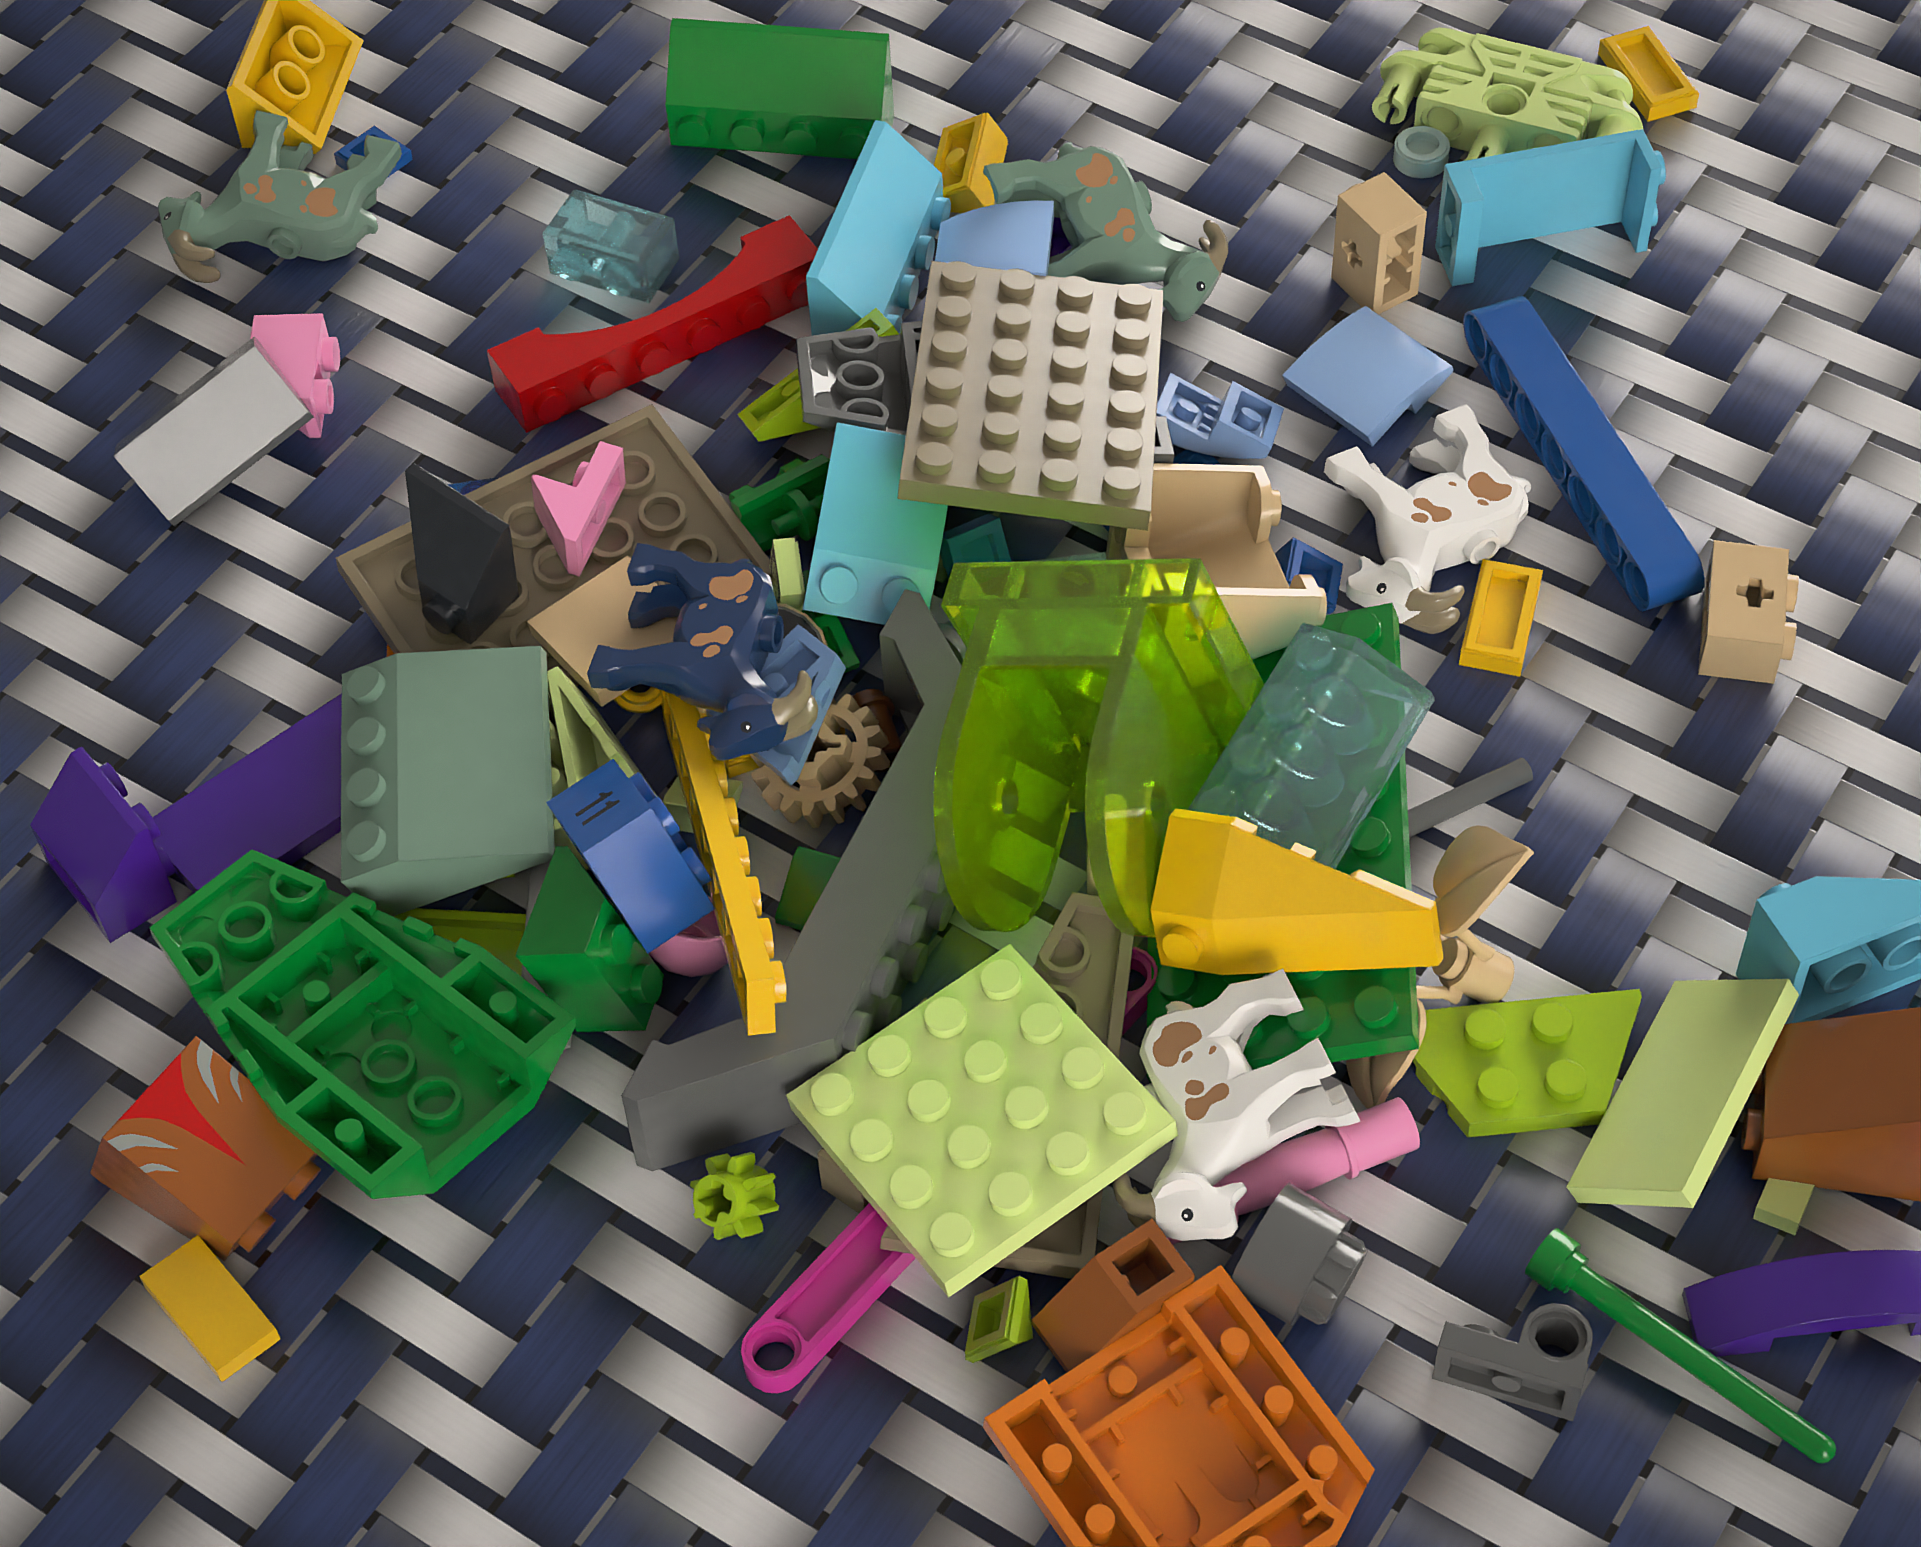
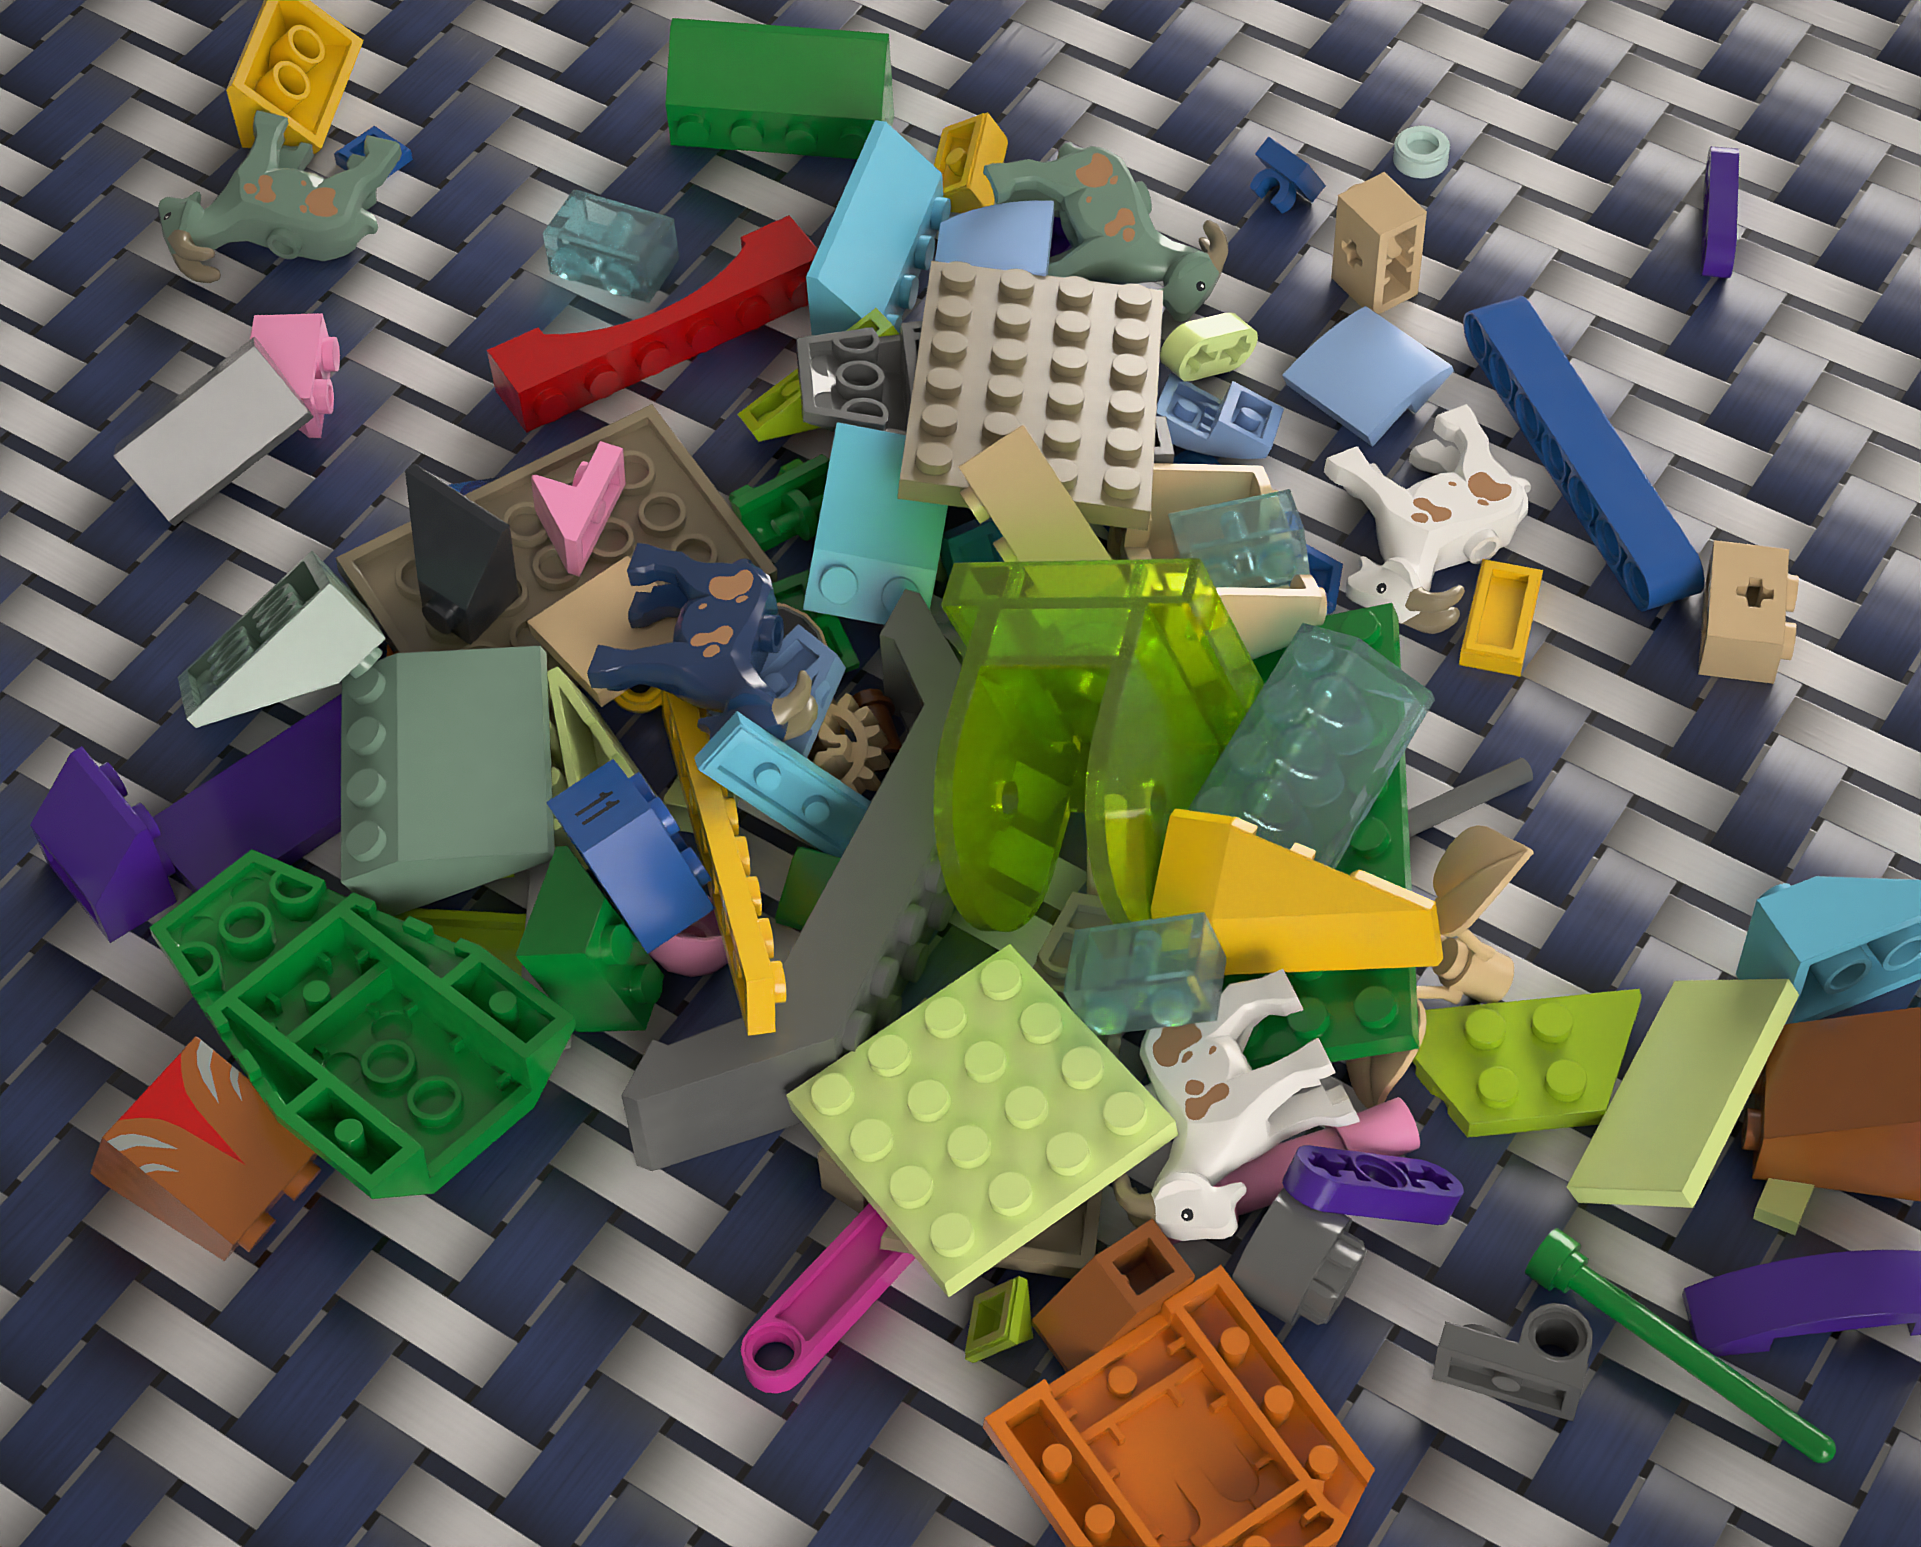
(210, 1308): yellow tile -> none
(287, 644): none -> slope
(734, 1195): lime gear -> none
(783, 784): none -> medium azure tile
(787, 573): yellowish green tile -> none
(1027, 504): none -> tan wedge
(1146, 974): none -> clear light blue brick
(1208, 346): none -> yellowish green beam
(1244, 540): none -> clear light blue brick
(1286, 171): none -> blue tile
(1372, 1185): none -> dark purple beam
(1503, 94): yellowish green piece -> none
(1547, 194): medium azure panel -> none
(1655, 77): yellow tile -> none
(1720, 212): none -> dark purple beam

